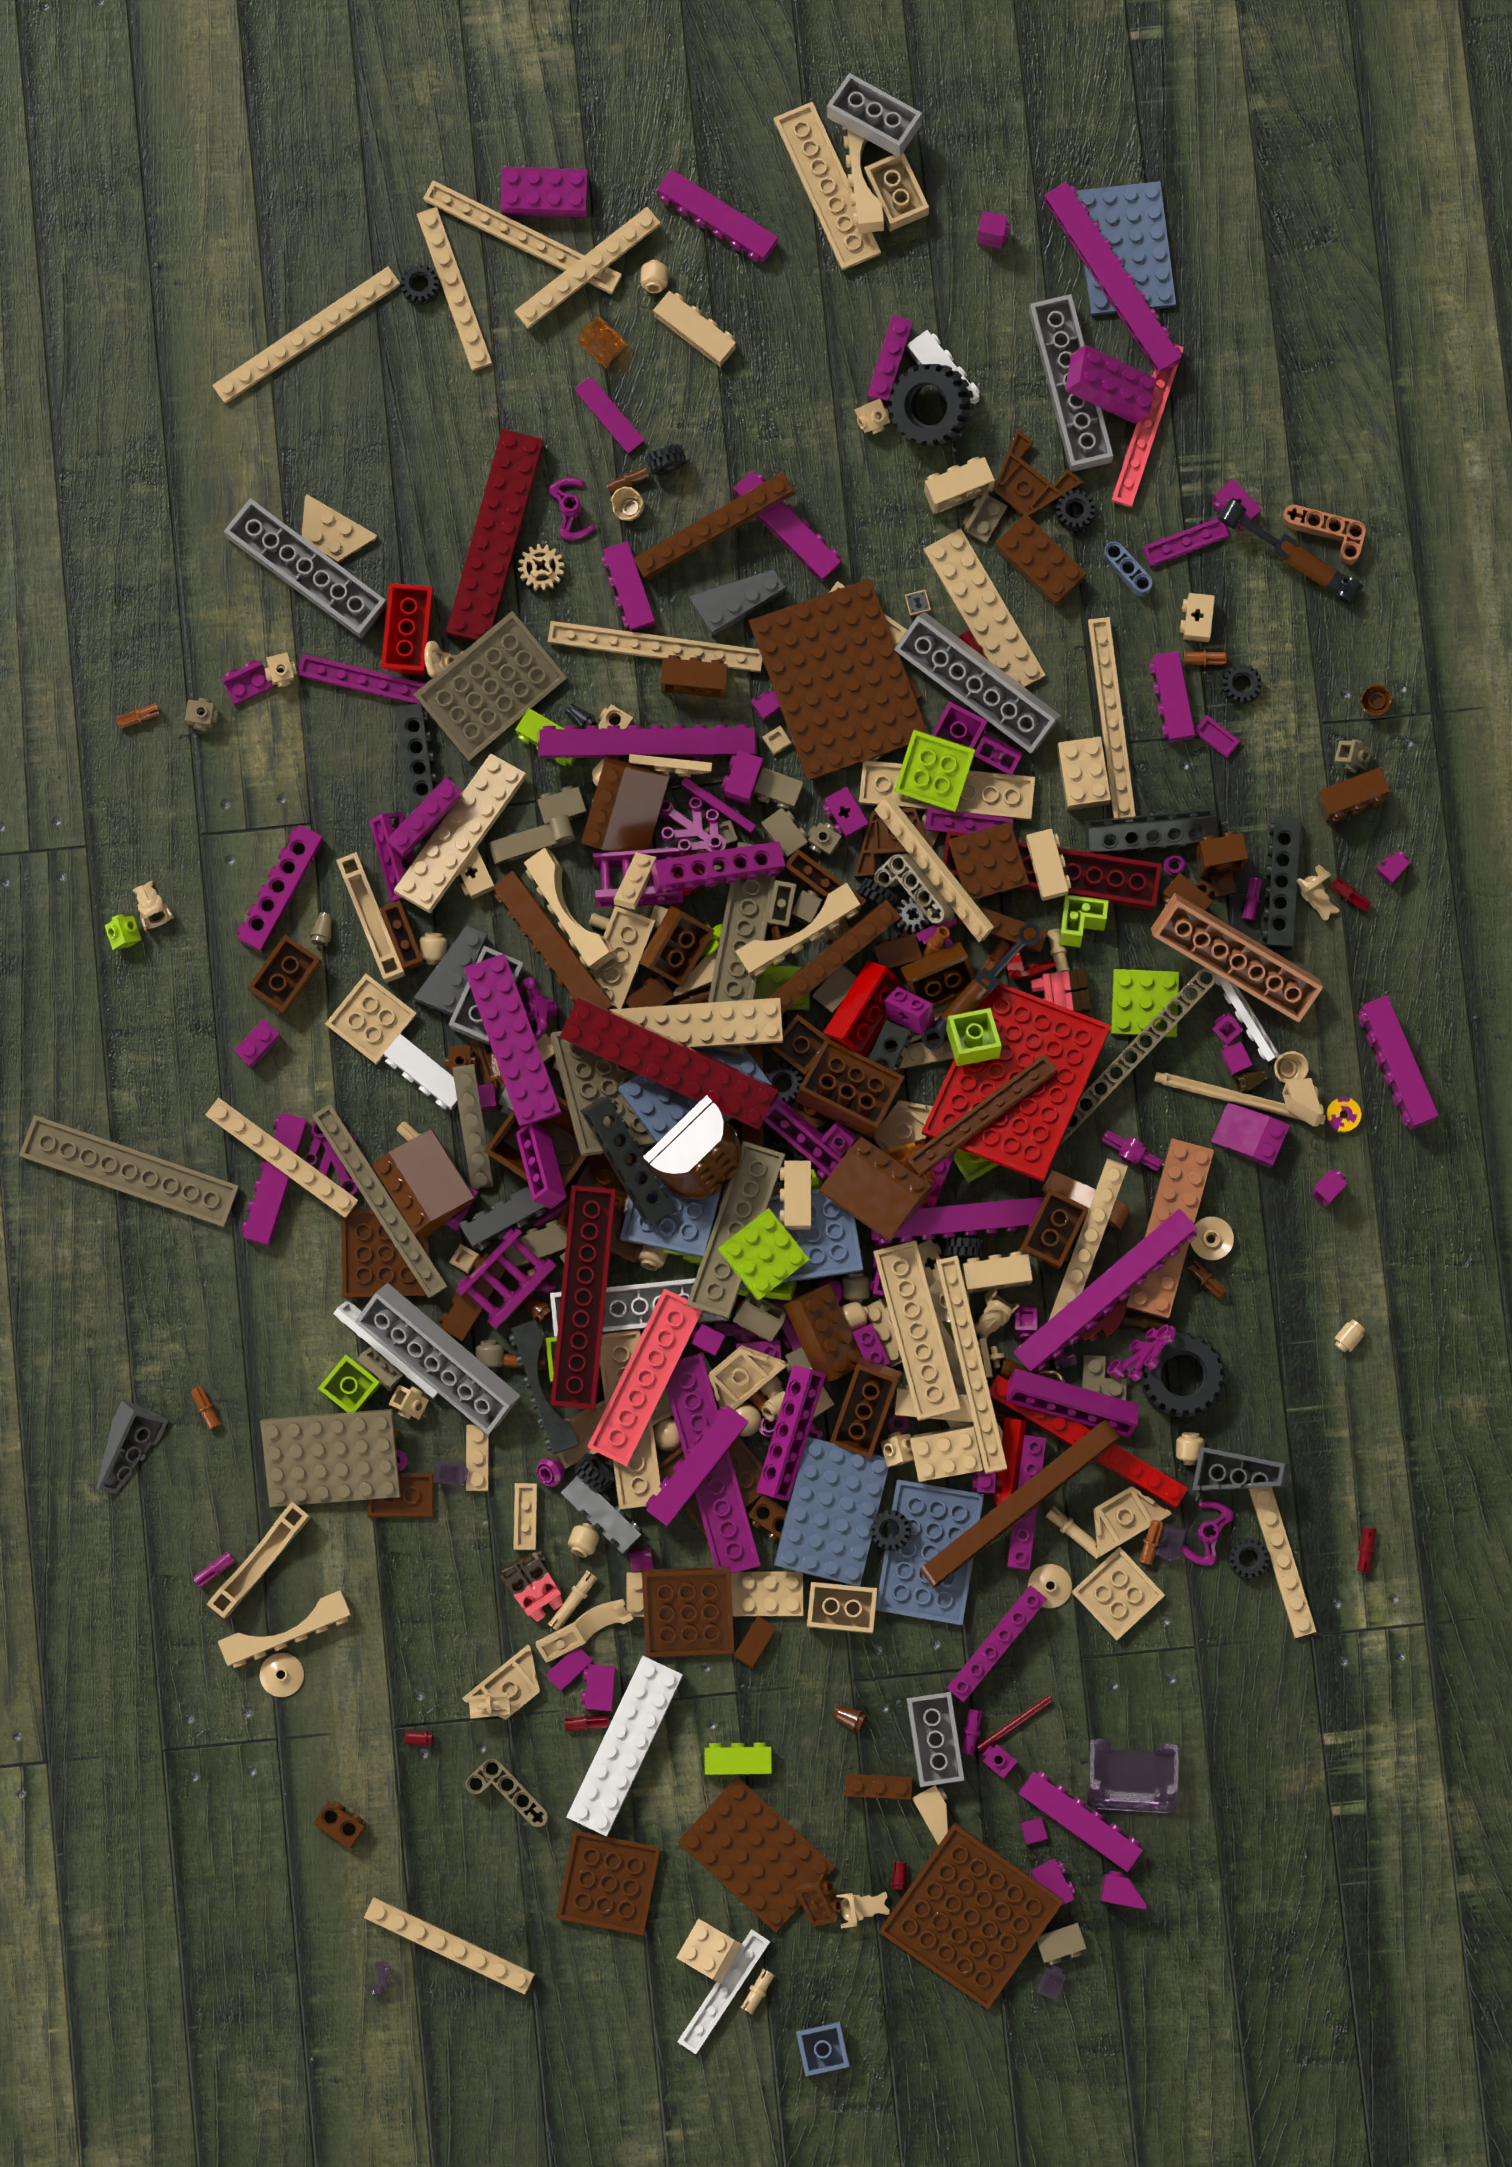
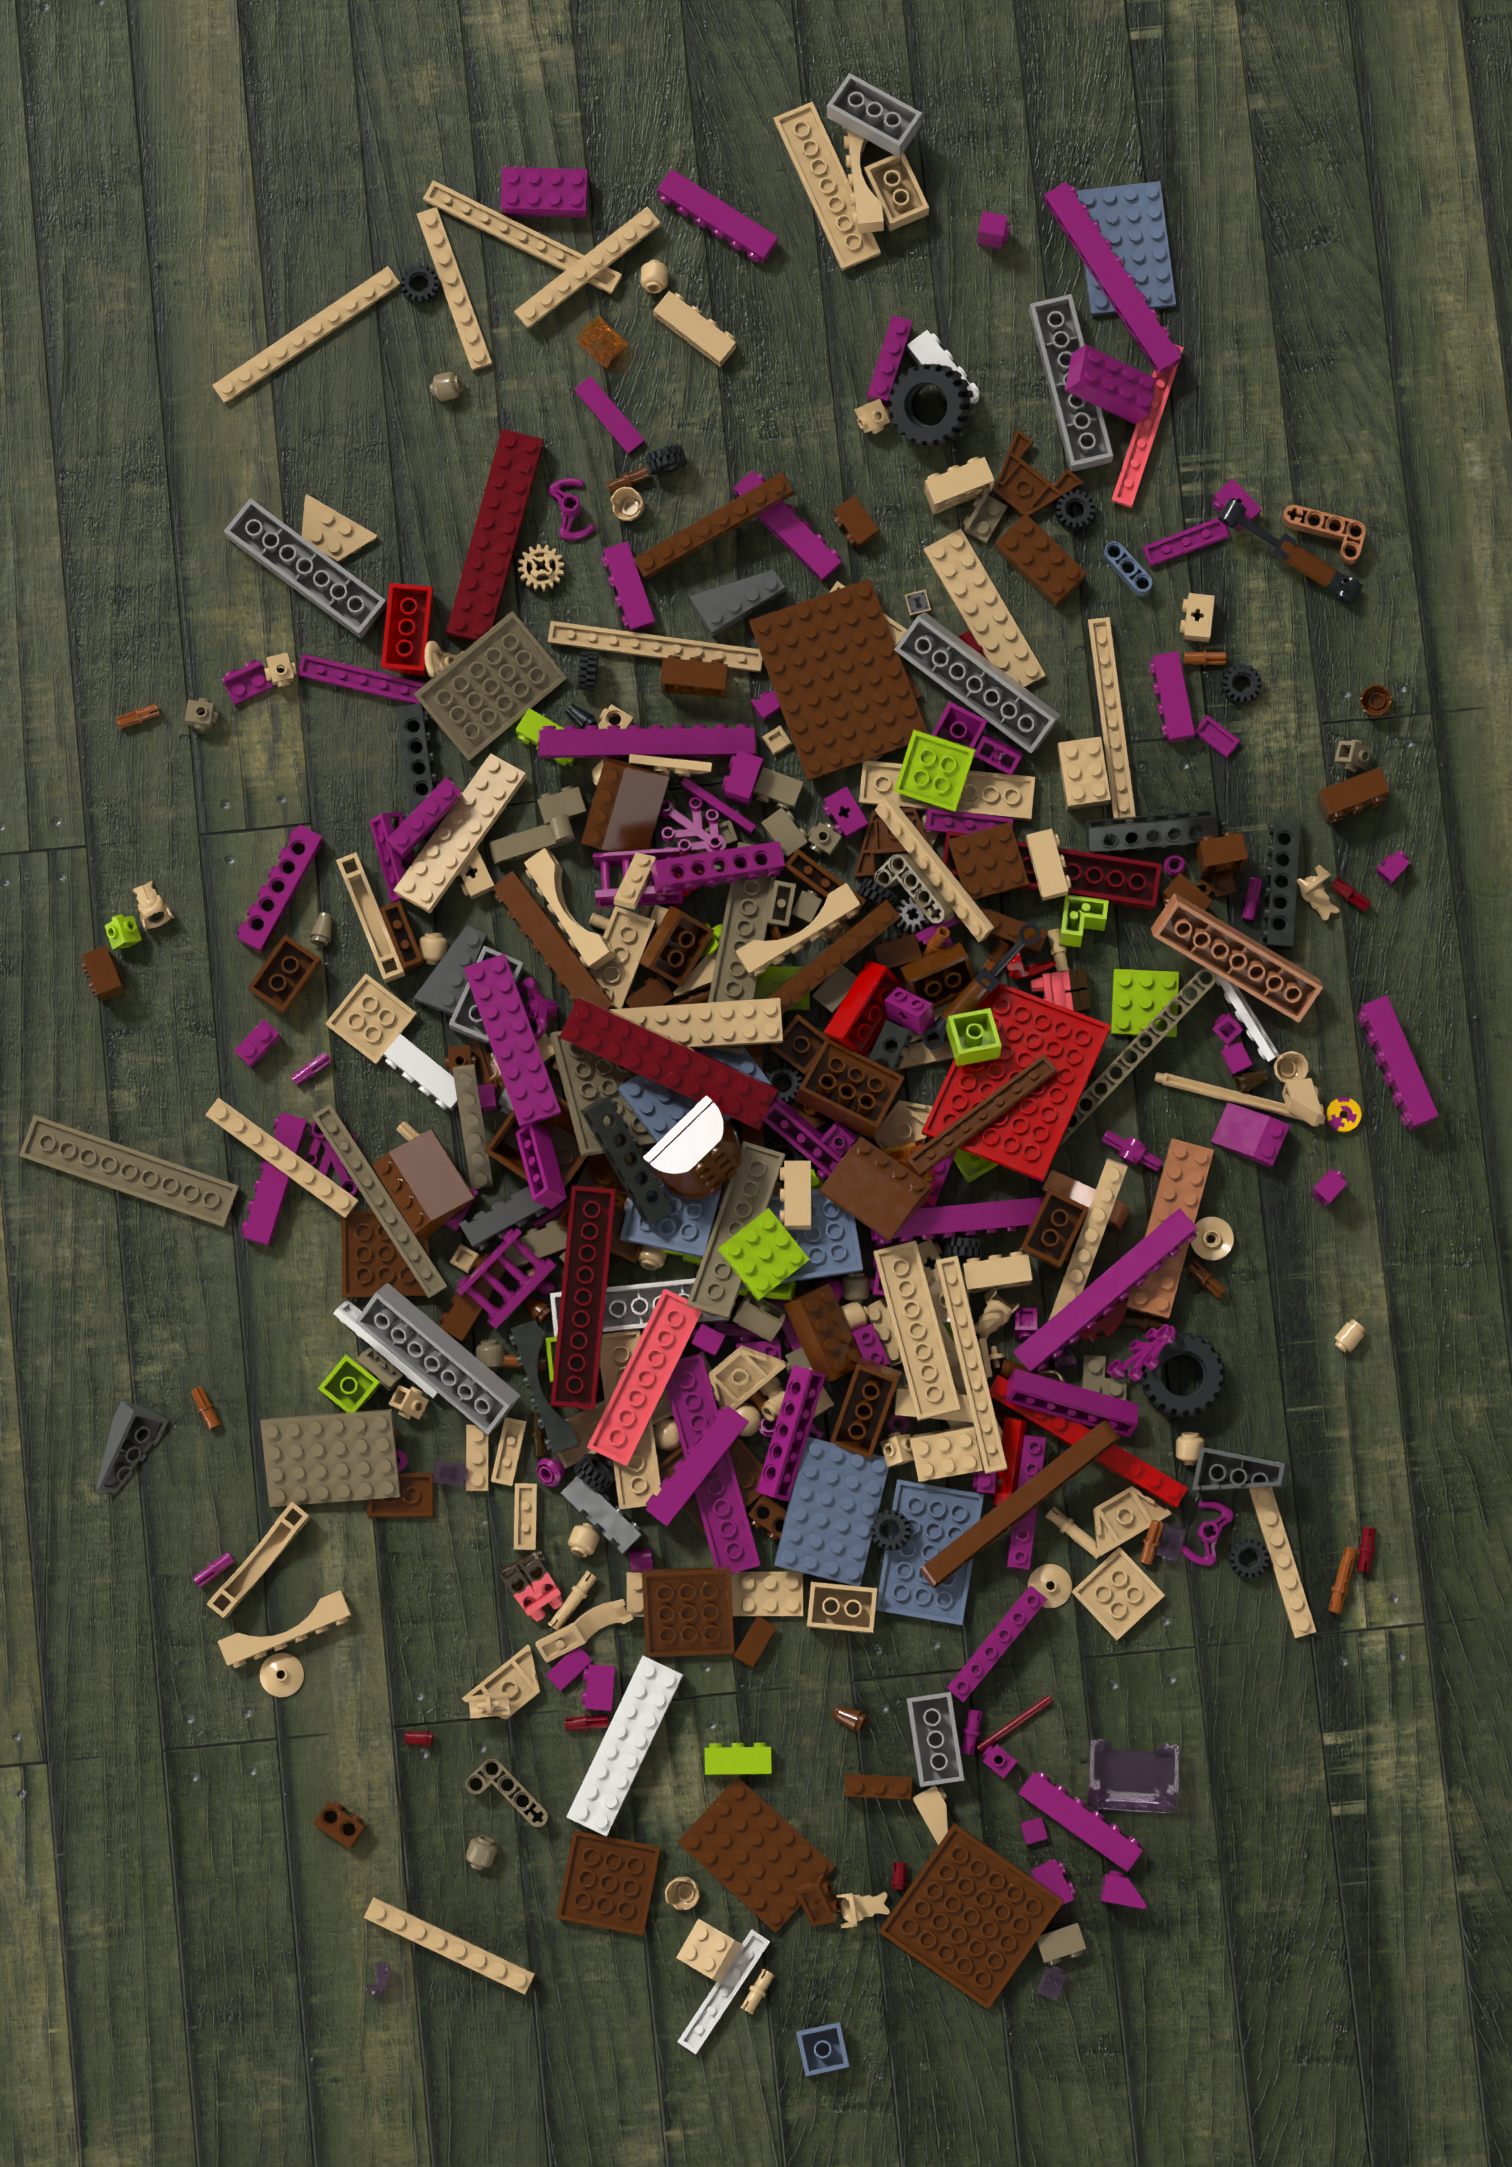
(103, 973): none -> reddish brown brick
(310, 1069): none -> magenta axle
(446, 386): none -> dark tan head
(481, 1852): none -> dark tan head
(508, 1451): none -> tan plate
(538, 1436): none -> dark brown pin
(587, 671): none -> black tyre
(682, 1893): none -> tan hair
(855, 522): none -> reddish brown brick
(1341, 1585): none -> dark orange pin

